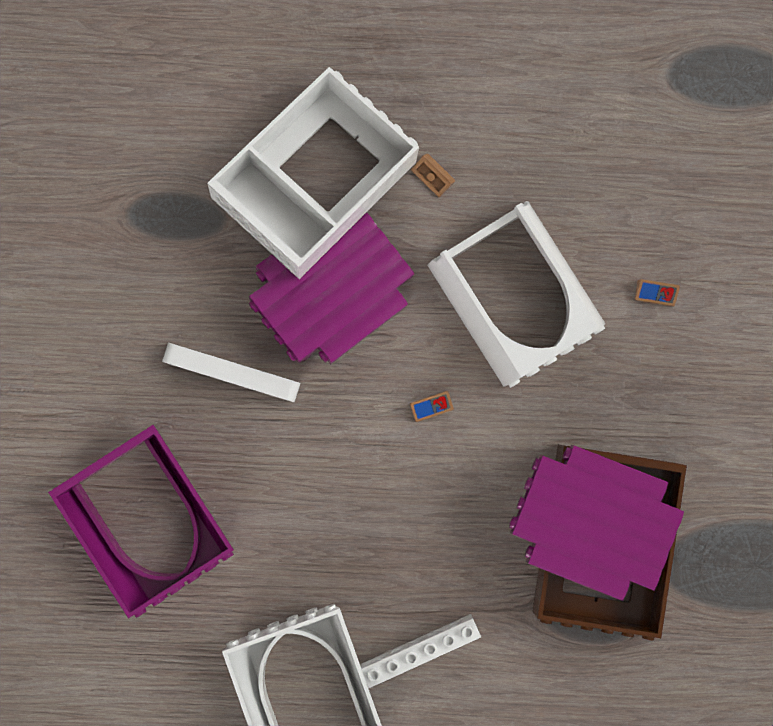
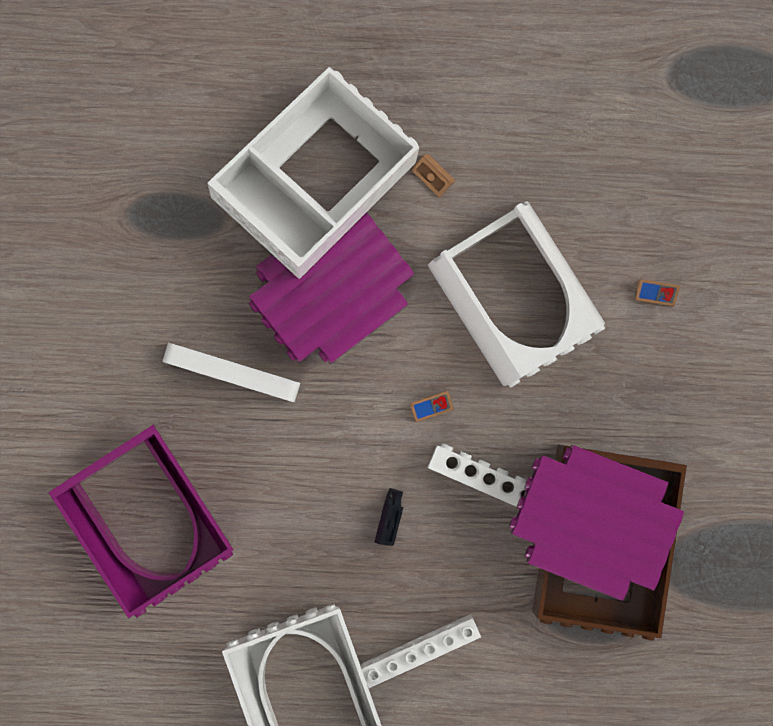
(390, 518): none -> black hinge
(438, 464): none -> white brick

